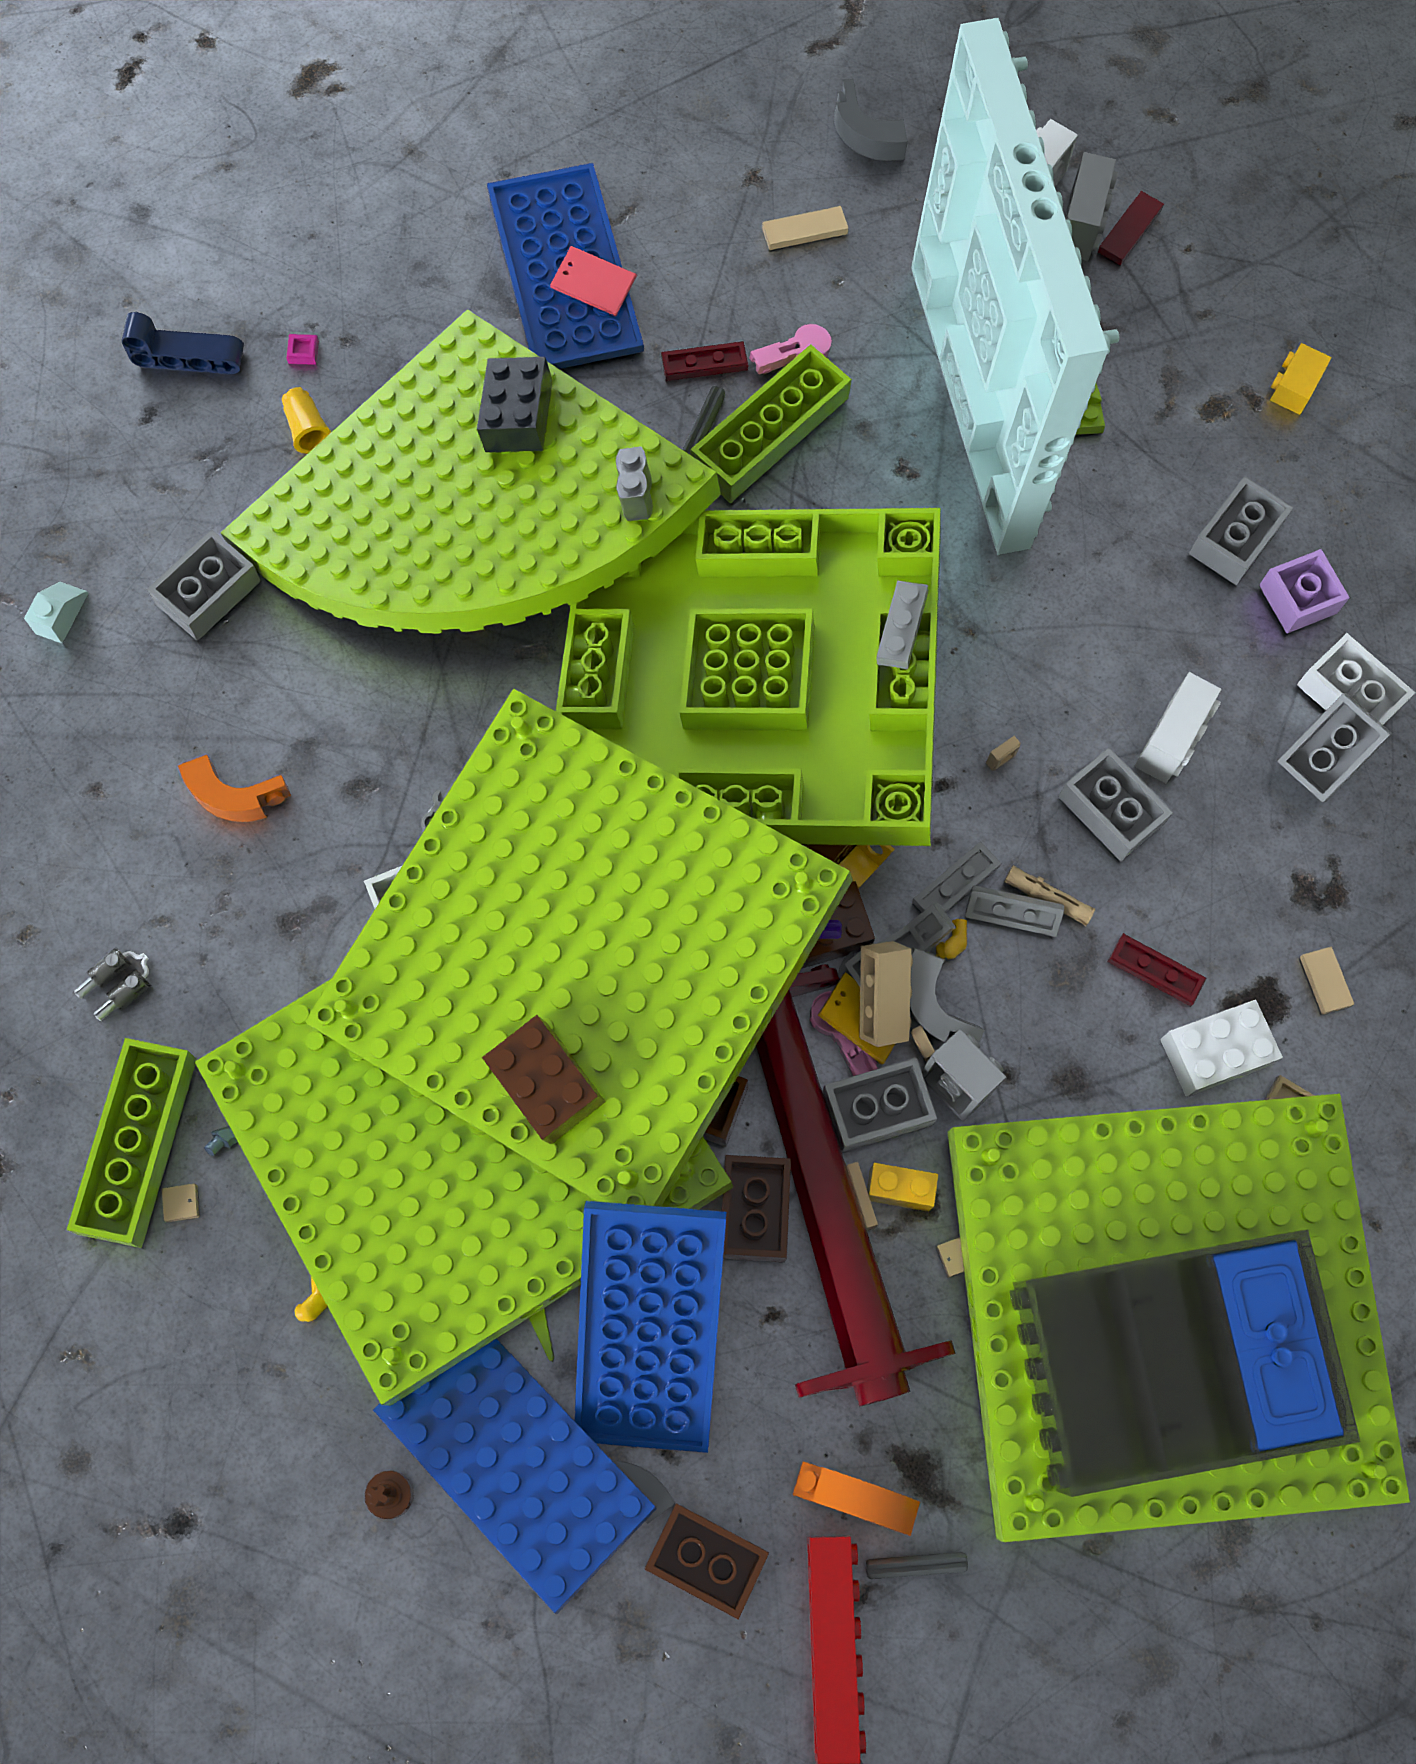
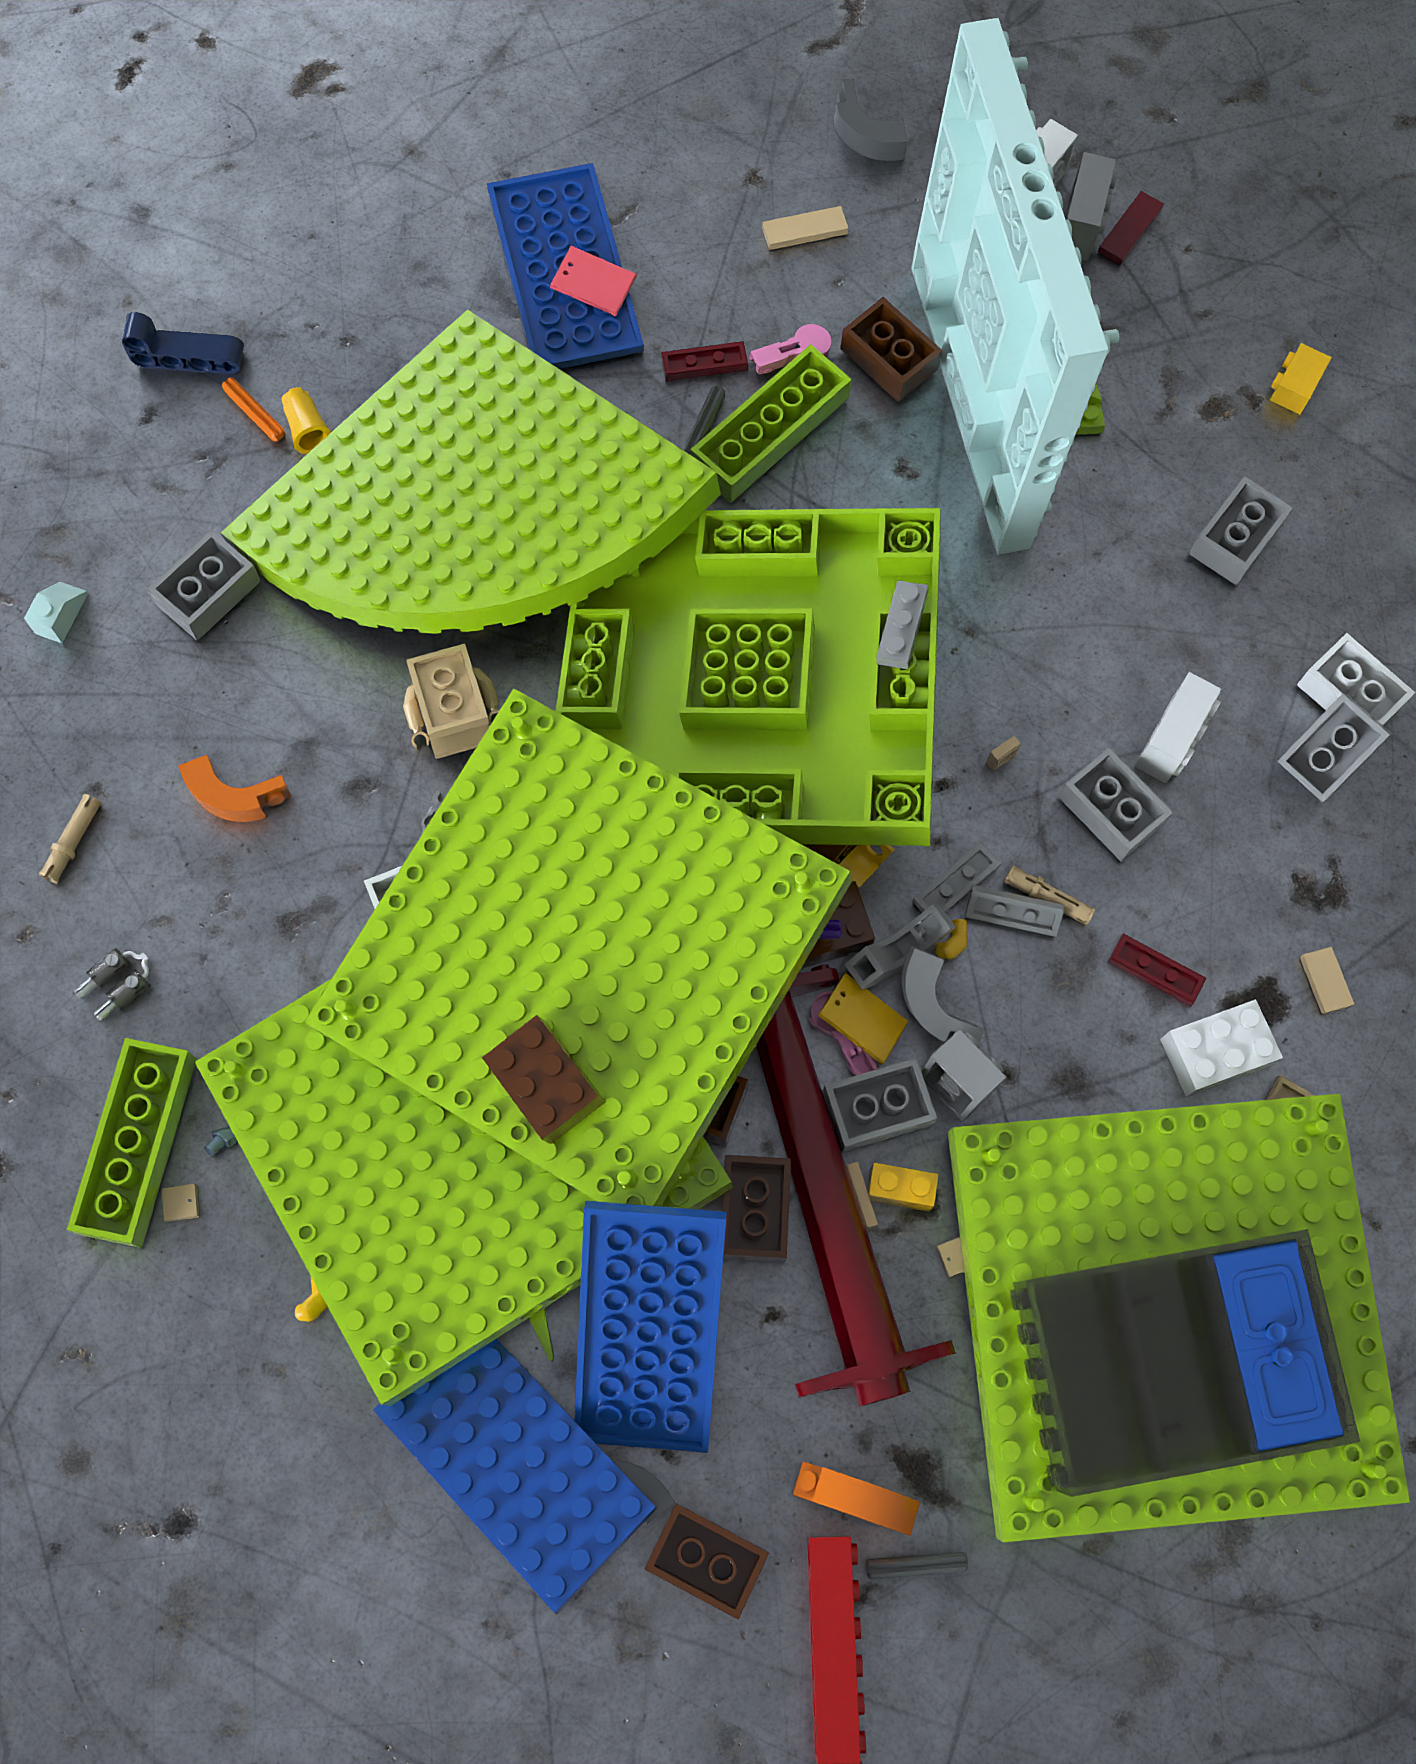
(70, 838): none -> tan pin
(253, 409): none -> orange axle
(302, 349): dark pink tile -> none
(389, 1495): reddish brown piece -> none
(449, 700): none -> tan torso
(515, 404): black brick -> none
(634, 483): flat silver brick -> none
(885, 993): tan brick -> none
(891, 349): none -> reddish brown brick
(922, 1042): tan tile -> none
(1304, 591): lavender brick -> none

